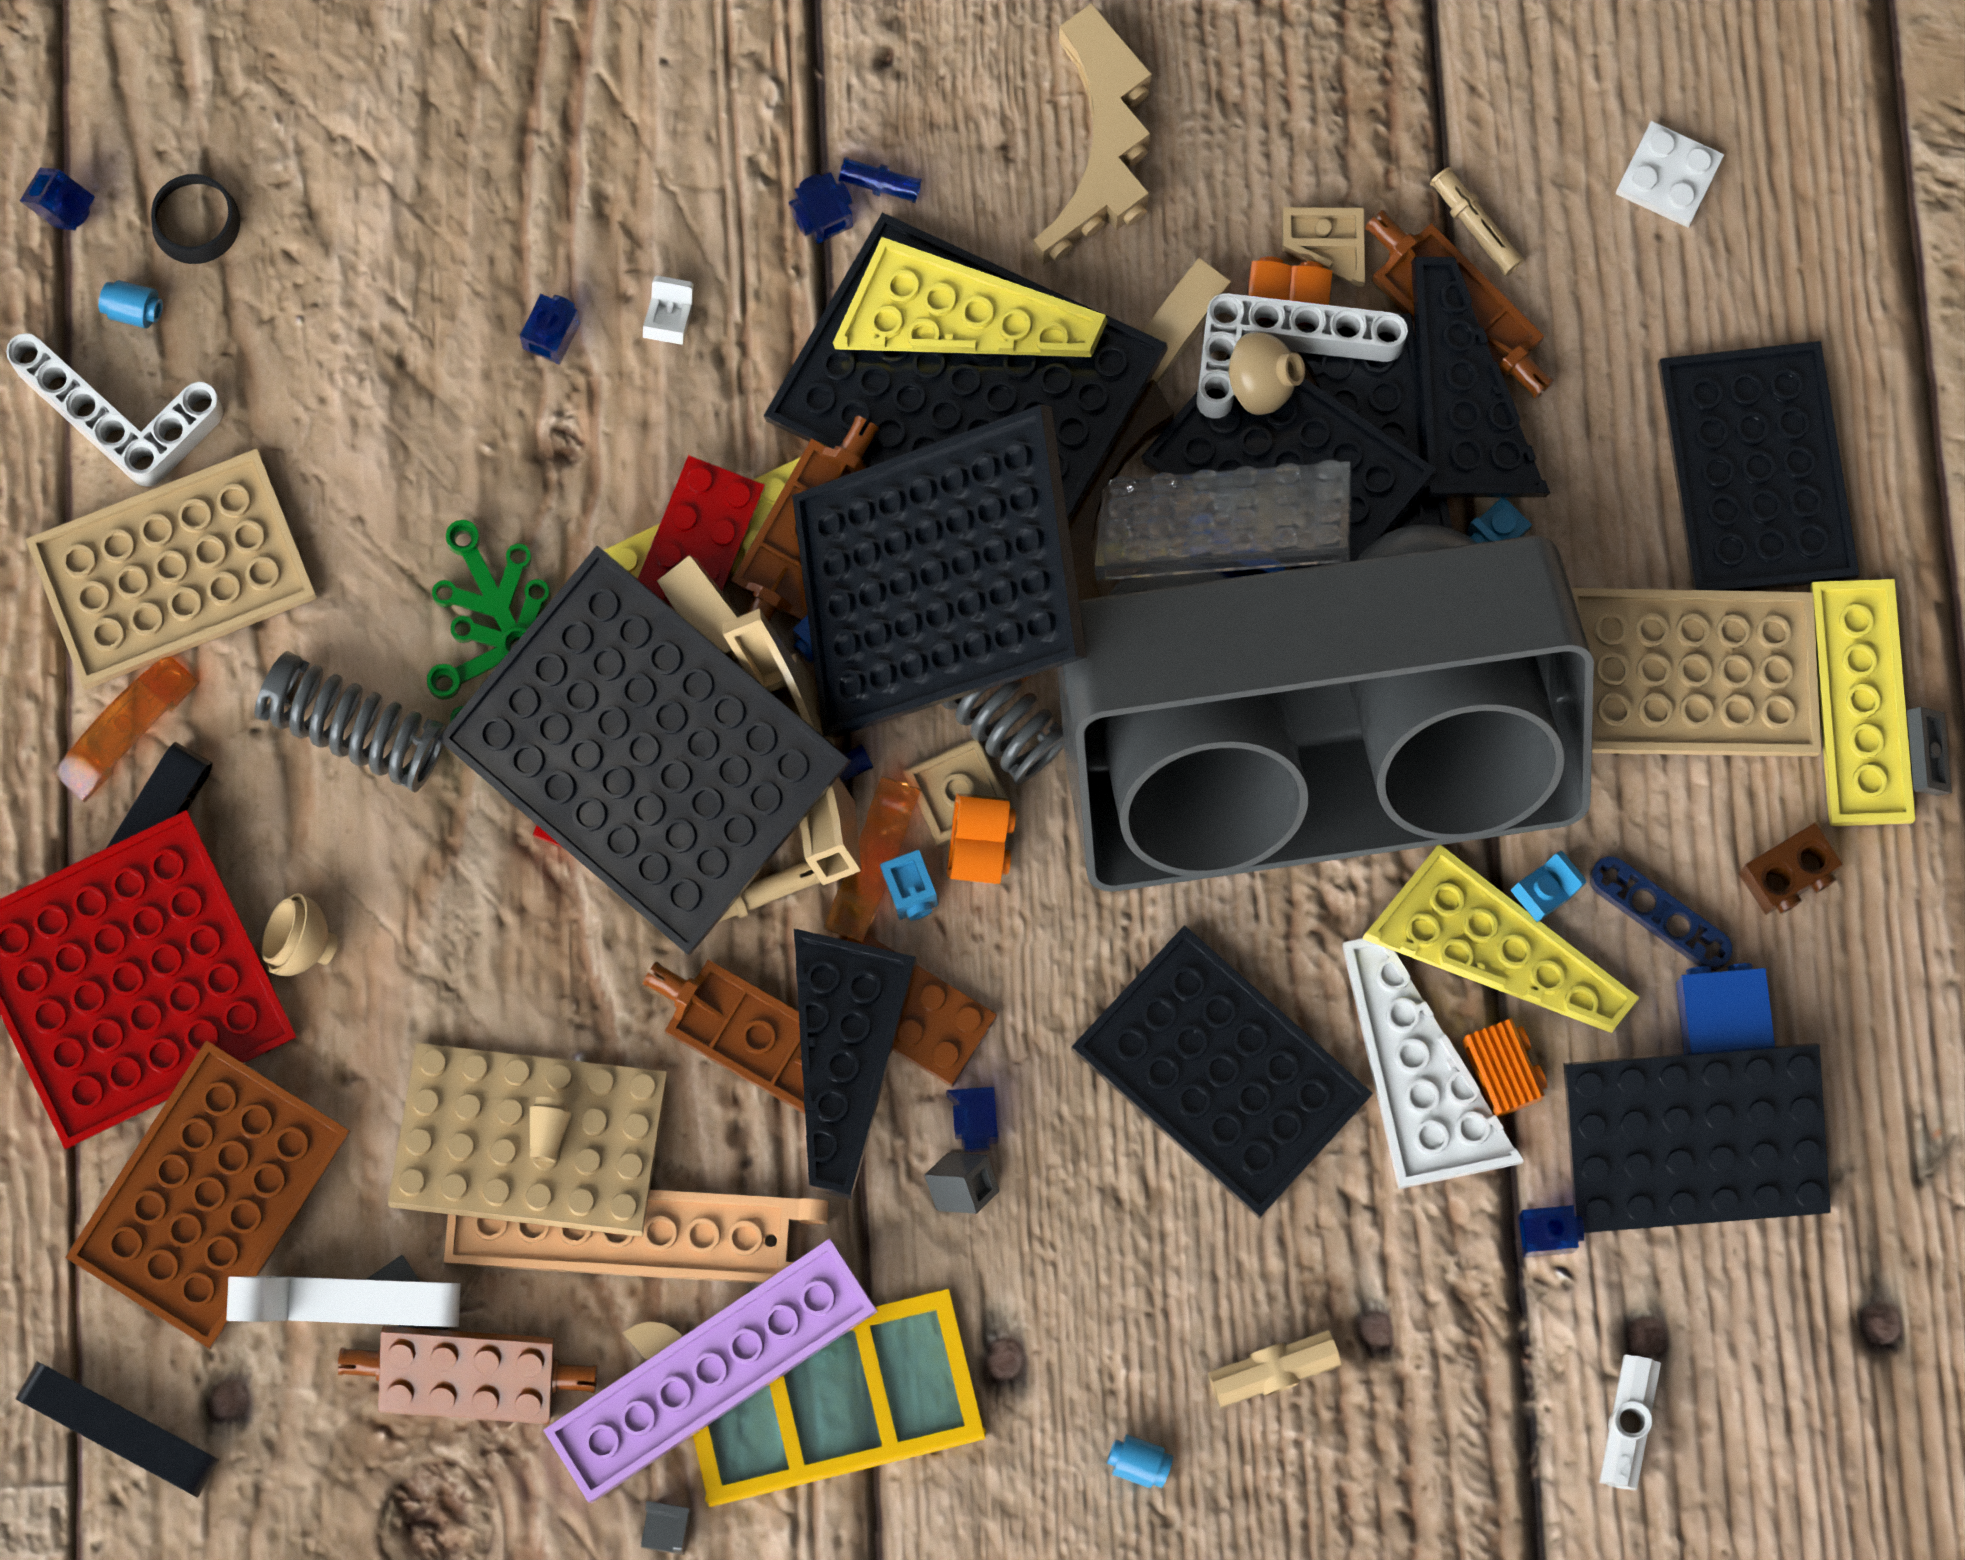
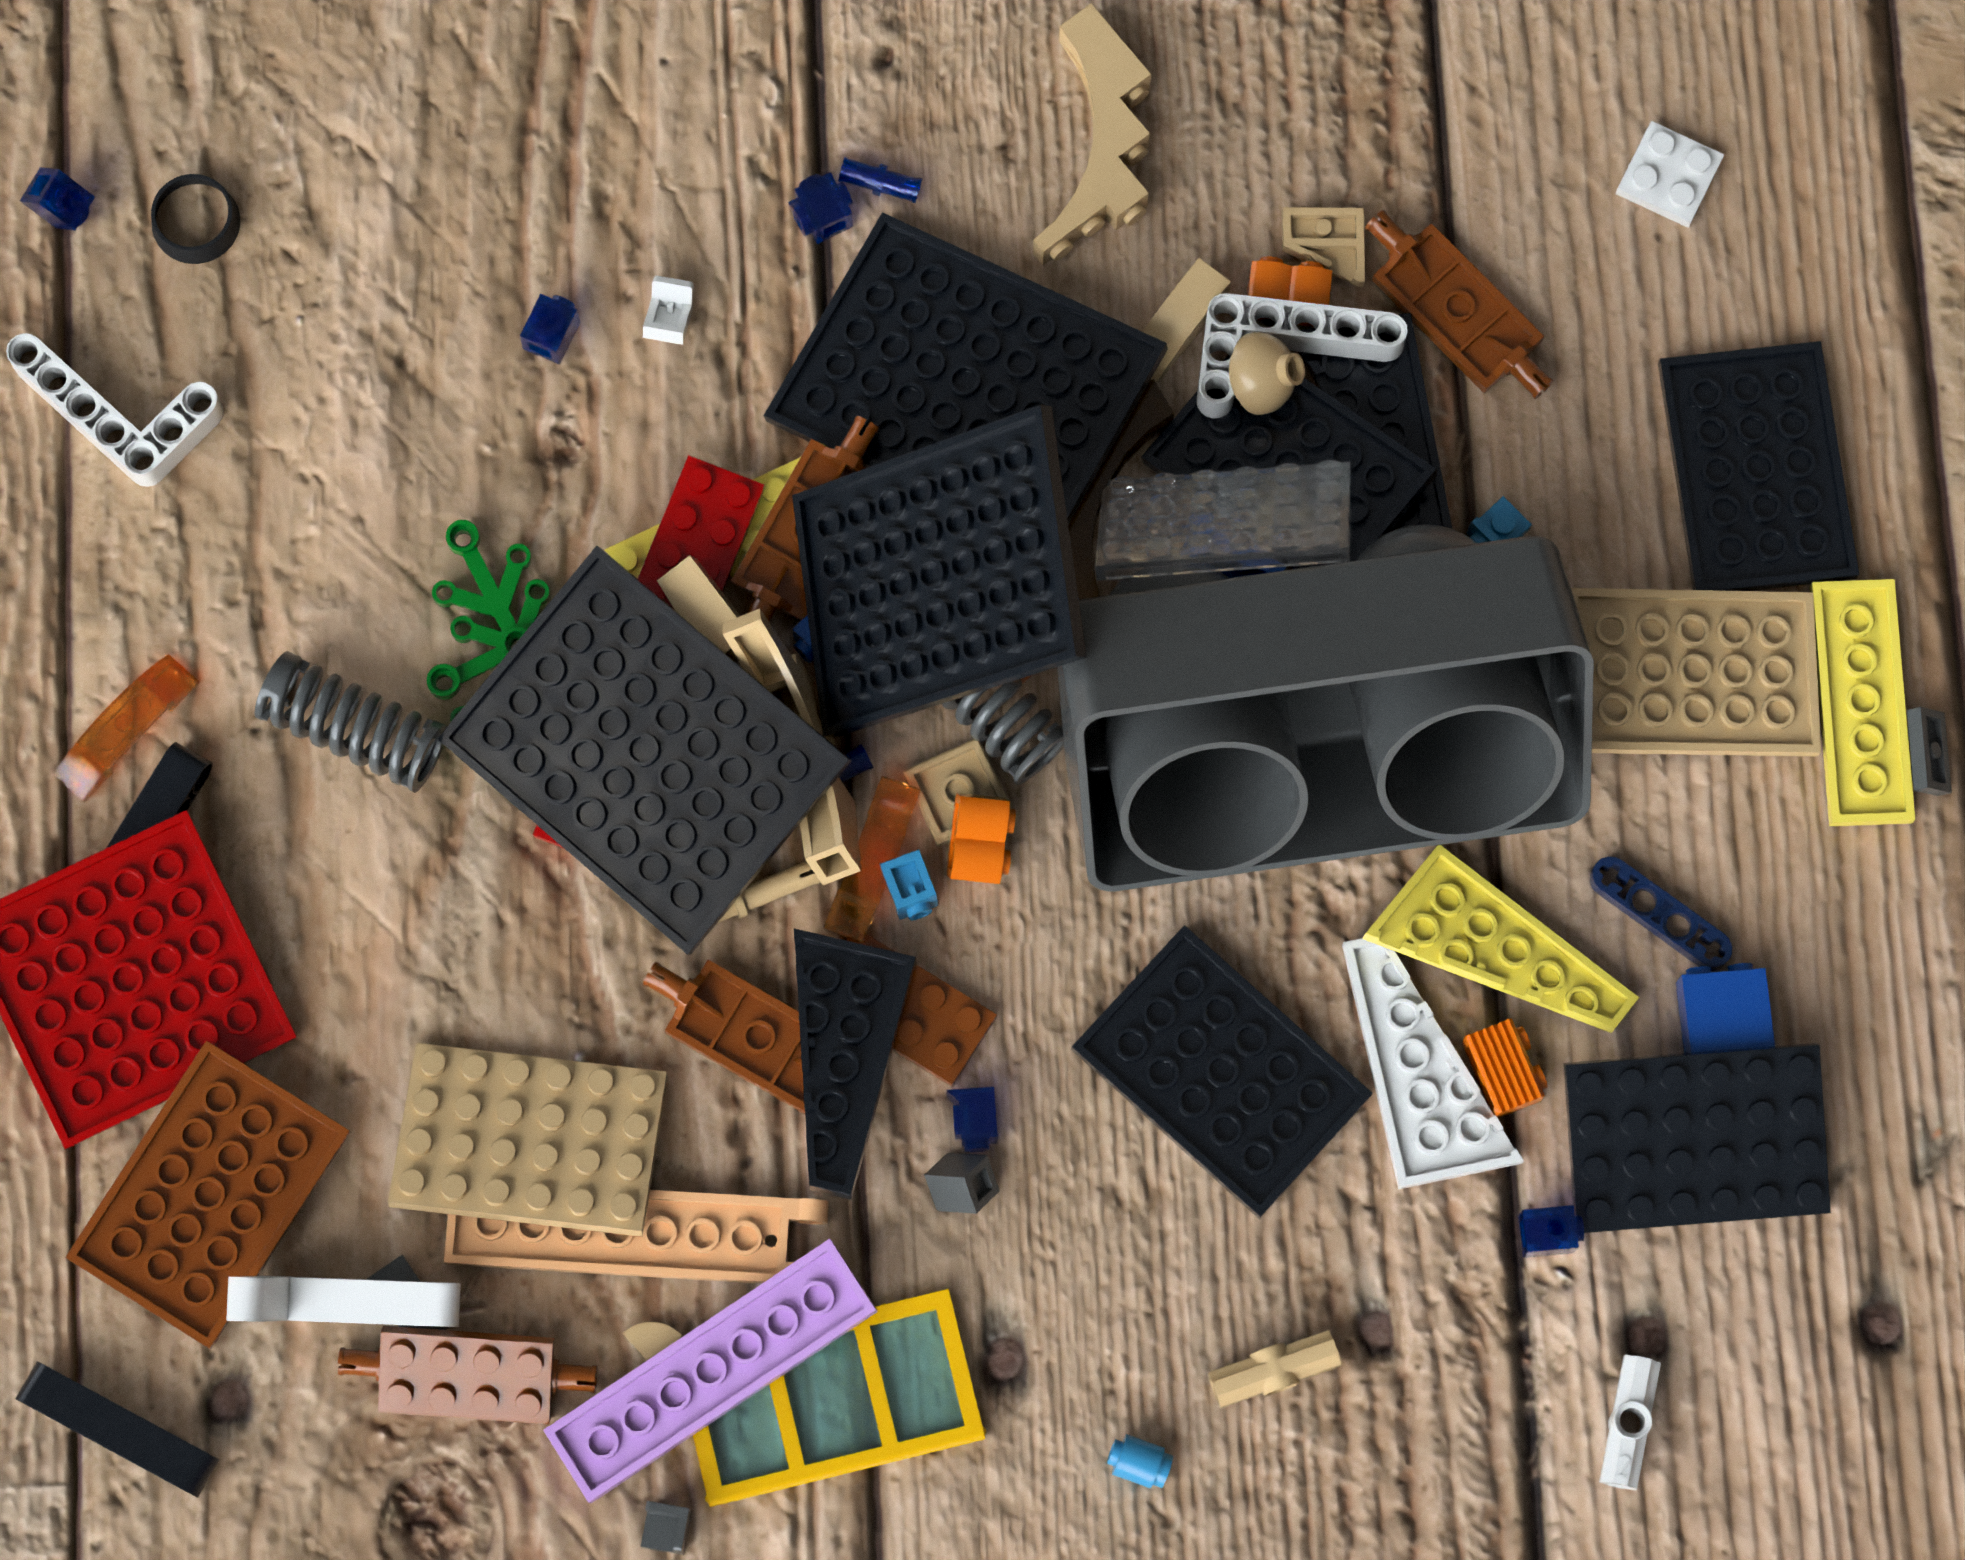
(130, 303): dark azure brick -> none
(170, 569): tan plate -> none
(297, 937): tan piece -> none
(547, 1127): tan cone -> none
(940, 306): light yellow wing -> none
(1464, 401): black wing -> none
(1467, 209): tan pin -> none
(1549, 886): dark azure bracket -> none
(1786, 863): reddish brown brick -> none

